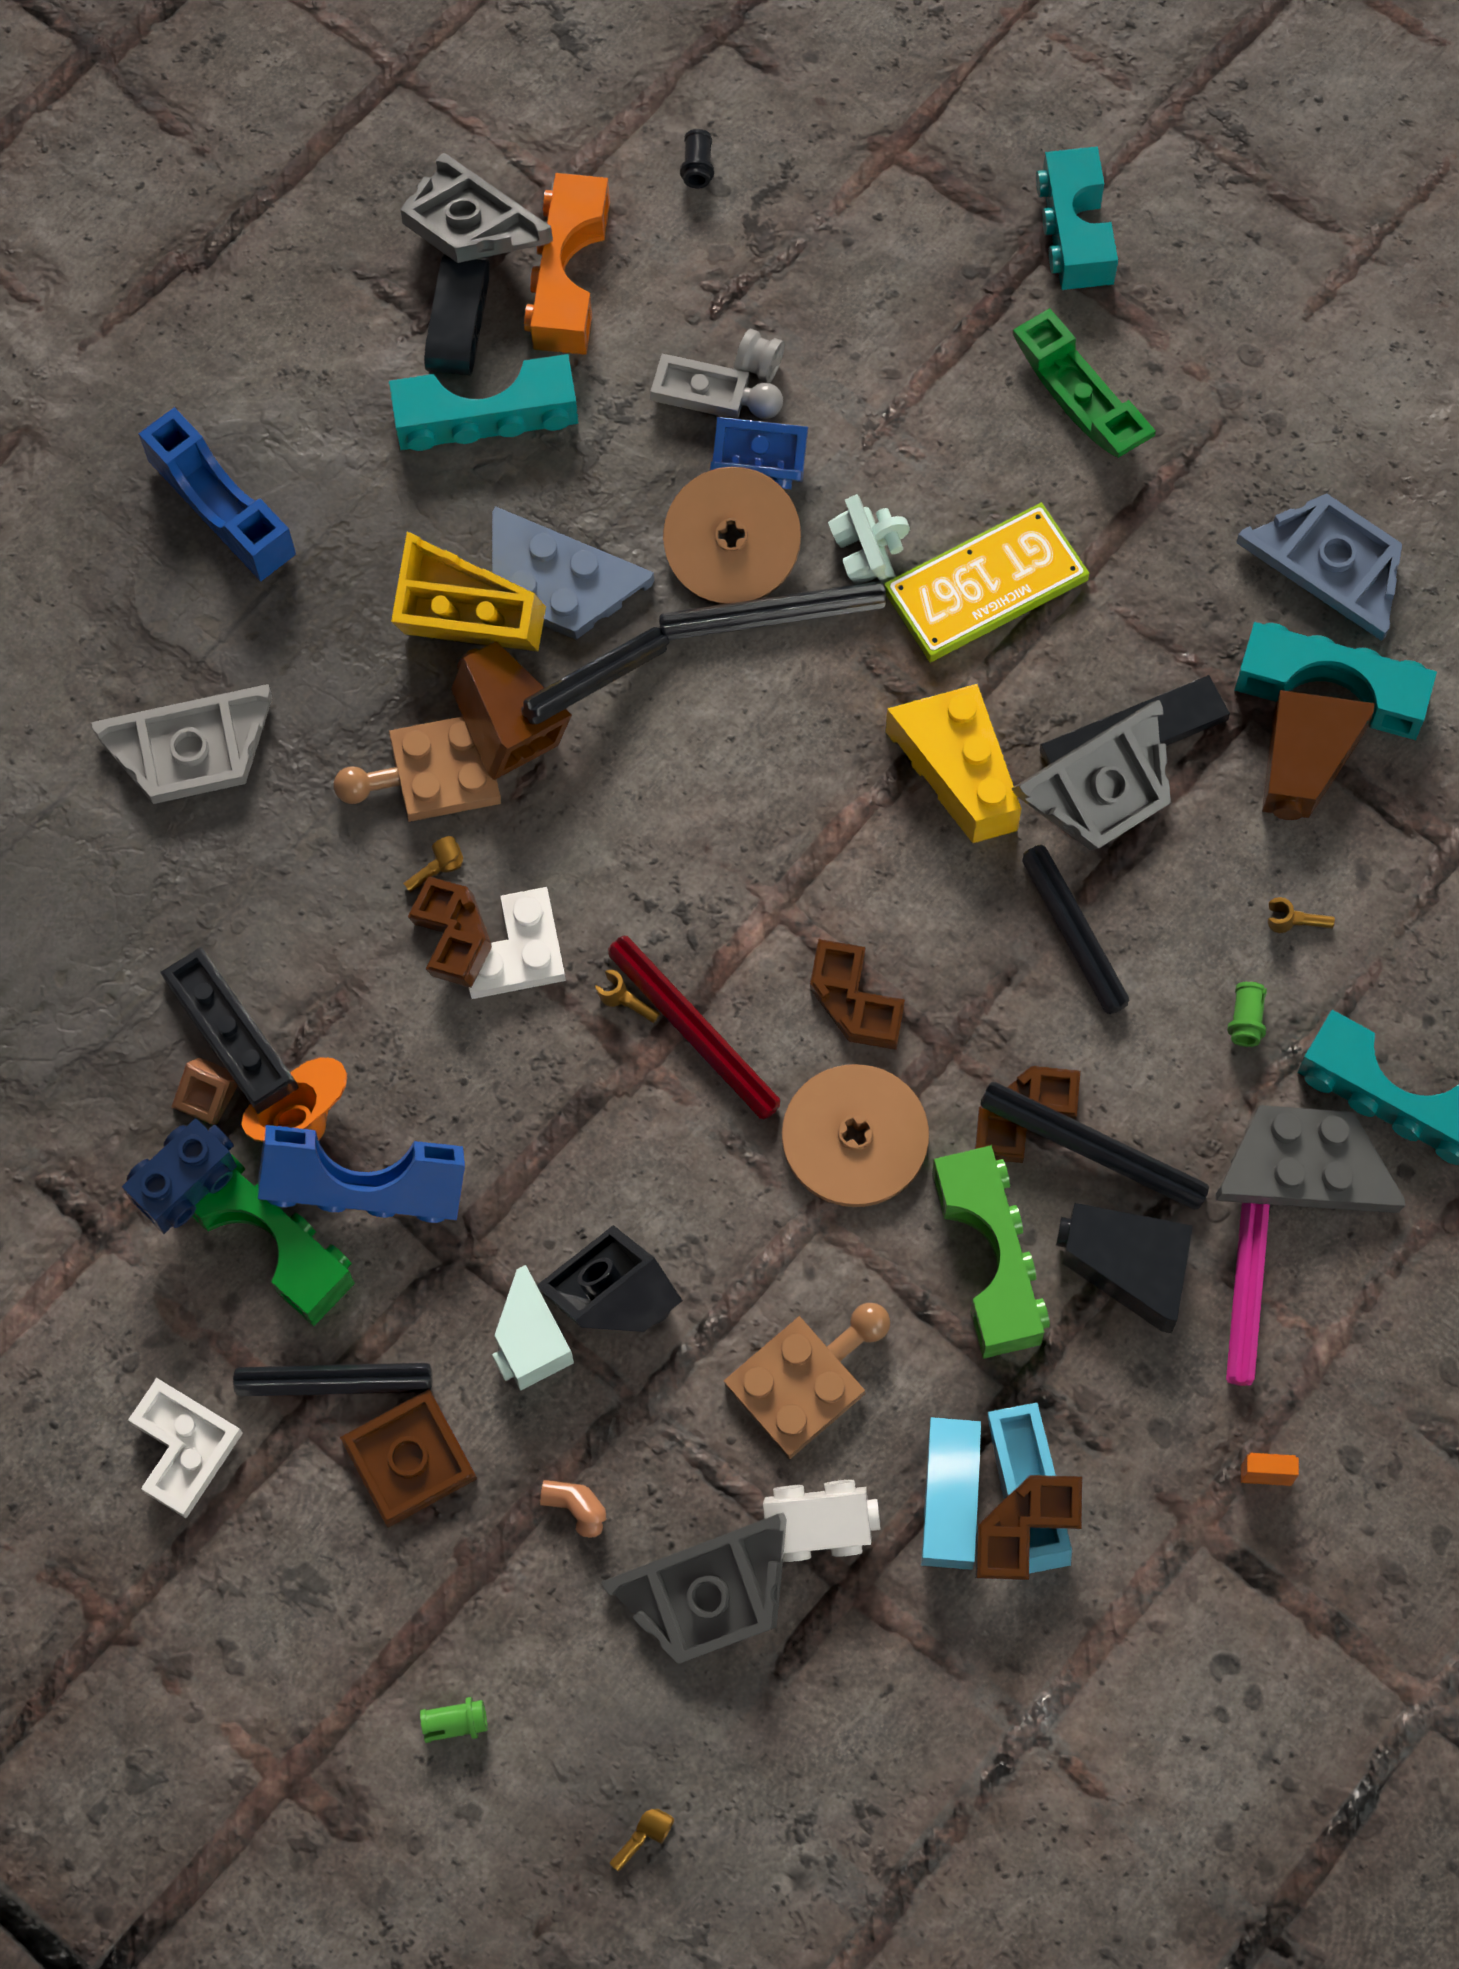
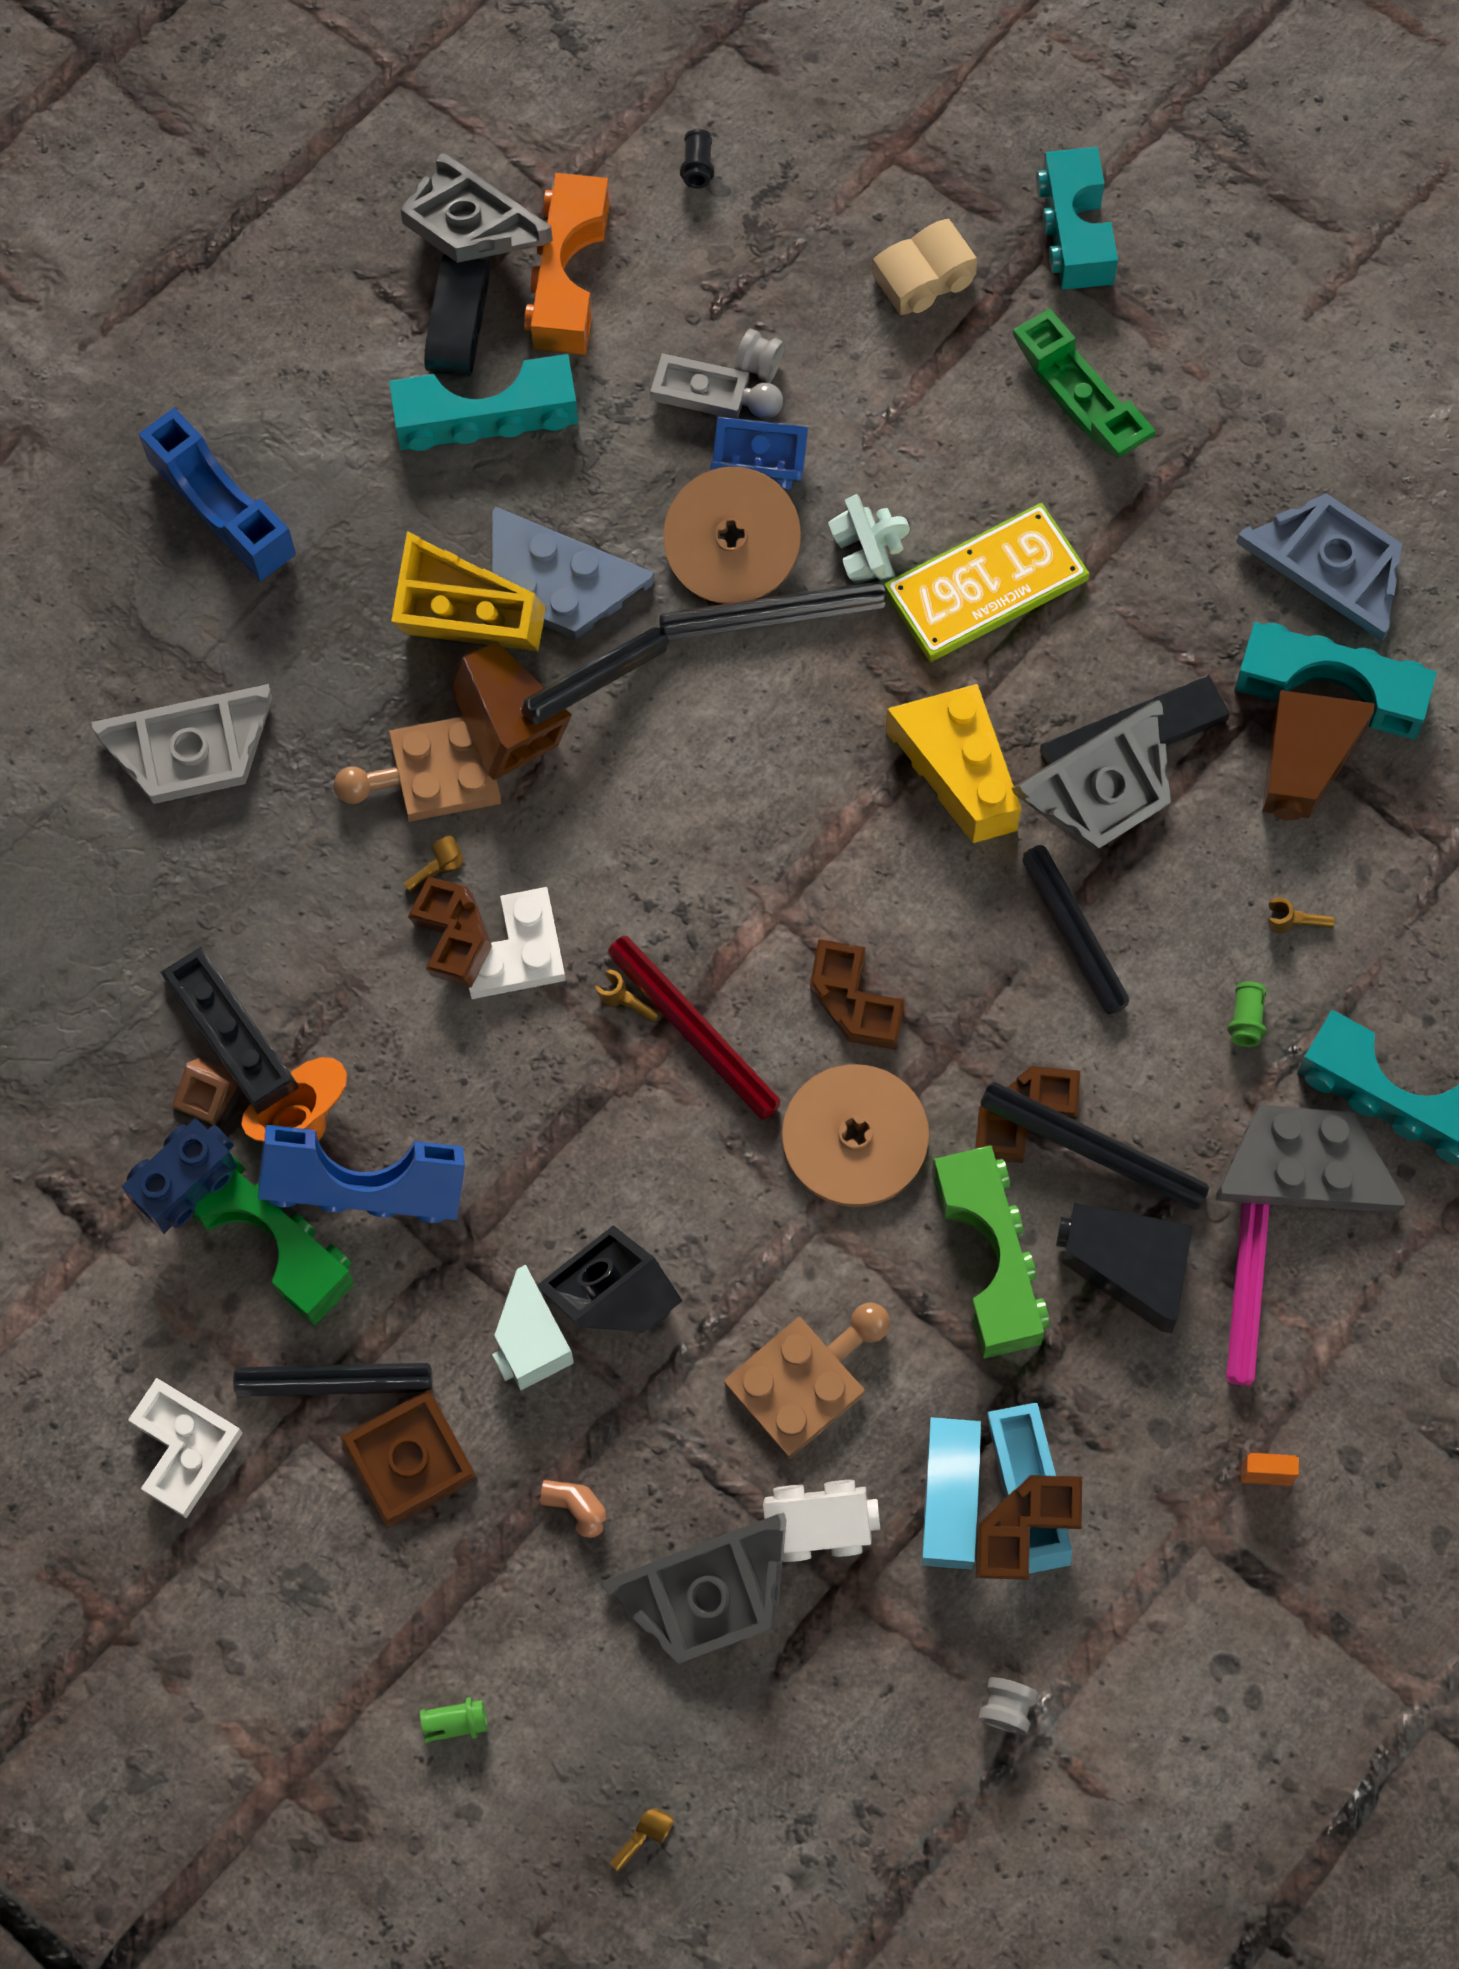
(925, 267): none -> tan brick
(1008, 1705): none -> light grey wheel

